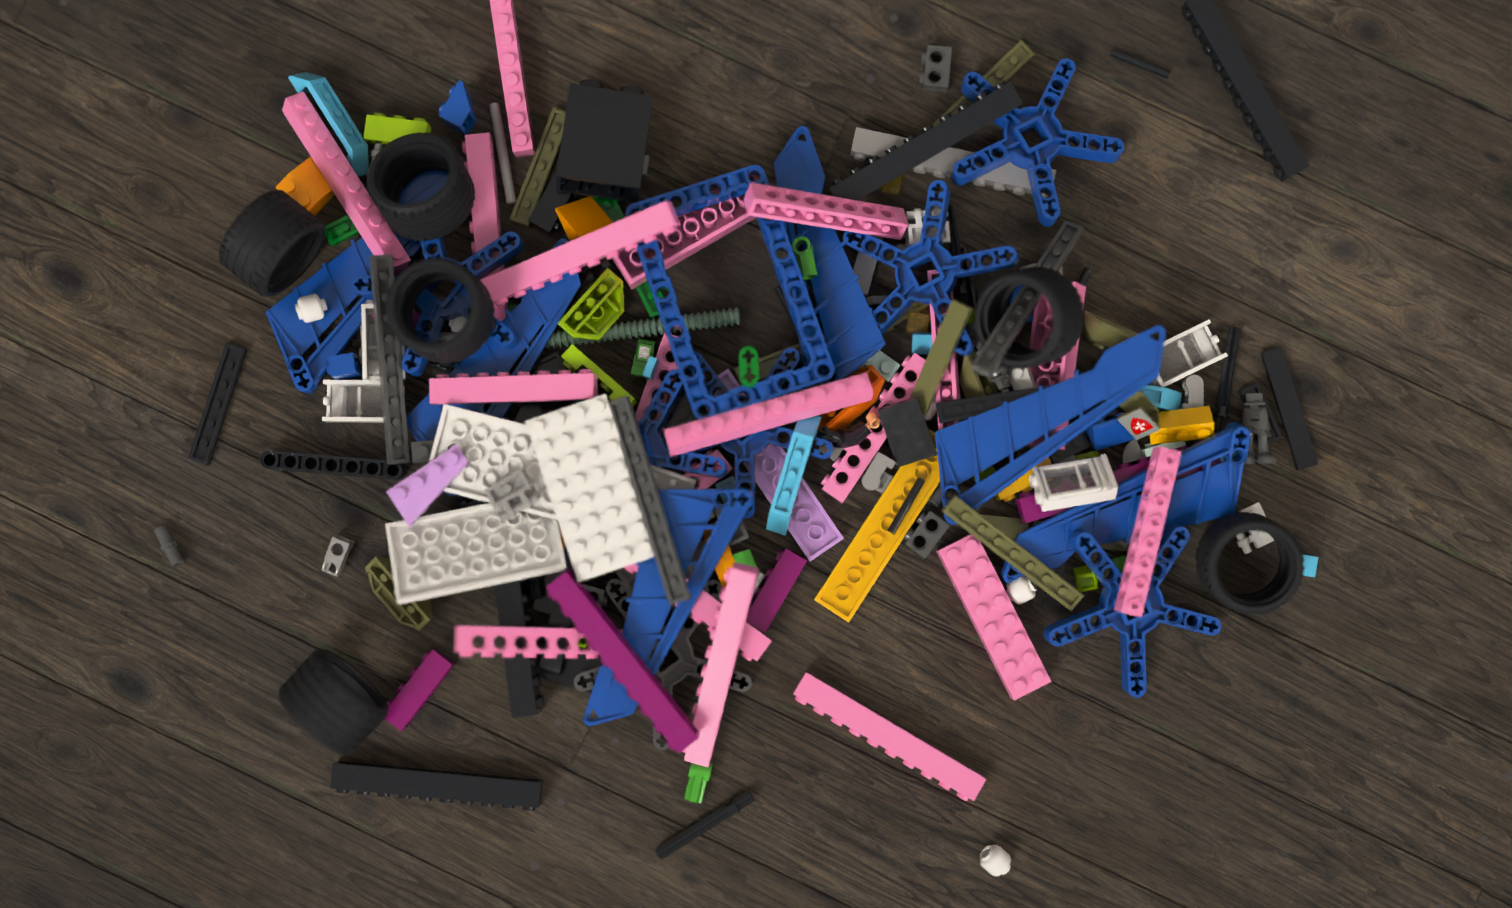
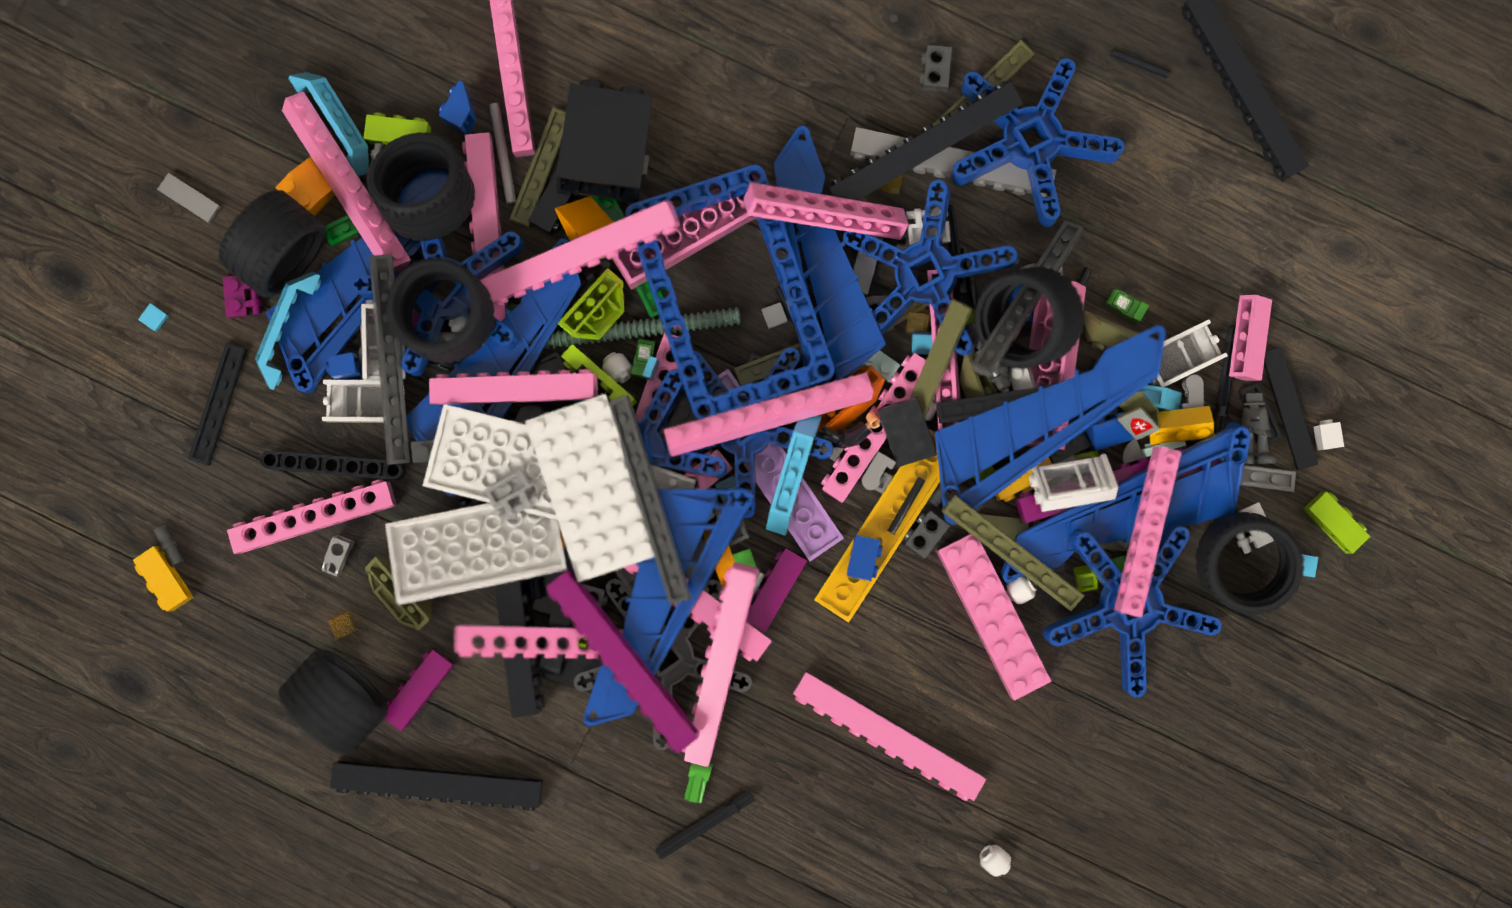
(153, 317): none -> medium azure tile
(162, 579): none -> yellow brick
(189, 198): none -> light grey tile
(236, 298): none -> magenta plate
(243, 543): none -> bright pink brick
(306, 283): none -> medium azure slope
(310, 308): white head -> none
(342, 625): none -> clear yellow tile
(421, 488): lavender wing -> none
(617, 367): none -> white head
(743, 367): green beam -> none
(774, 315): none -> light grey tile
(805, 259): bright green piece -> none
(863, 558): none -> blue brick
(1126, 306): none -> bright green leg
(1250, 337): none -> bright pink brick
(1268, 478): none -> light grey tile
(1328, 435): none -> white brick
(1337, 522): none -> lime brick

